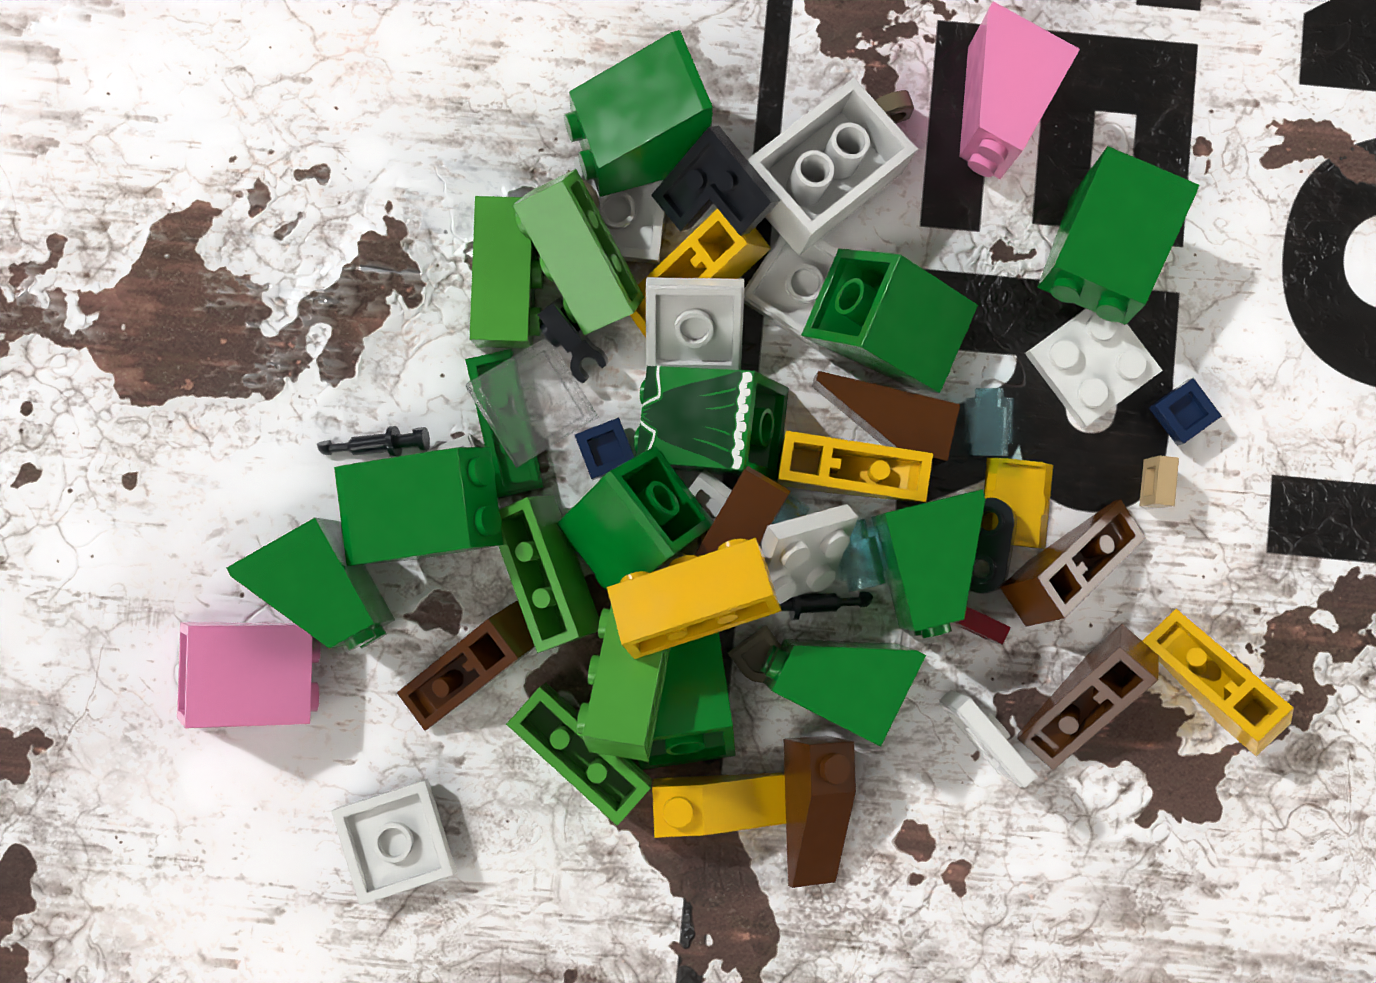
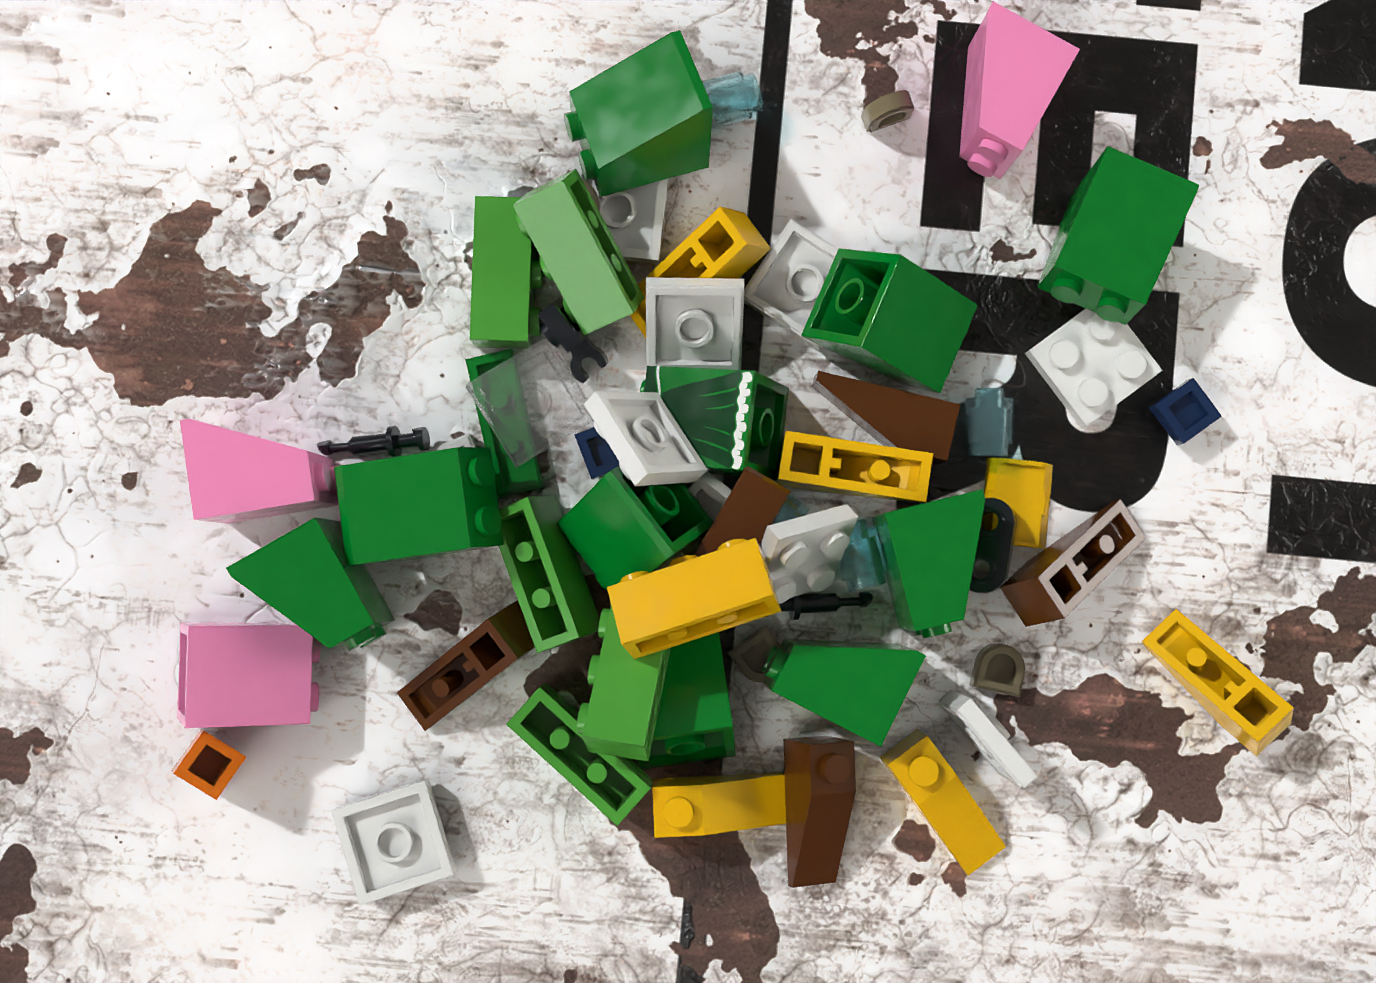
(208, 764): none -> orange brick
(251, 477): none -> bright pink slope
(644, 438): none -> white plate
(716, 175): black plate -> none
(733, 97): none -> clear light blue brick
(831, 164): white brick -> none
(943, 801): none -> yellow slope
(983, 626): dark red tile -> none
(999, 669): none -> dark tan tile
(1091, 696): reddish brown slope -> none
(1159, 482): tan tile -> none

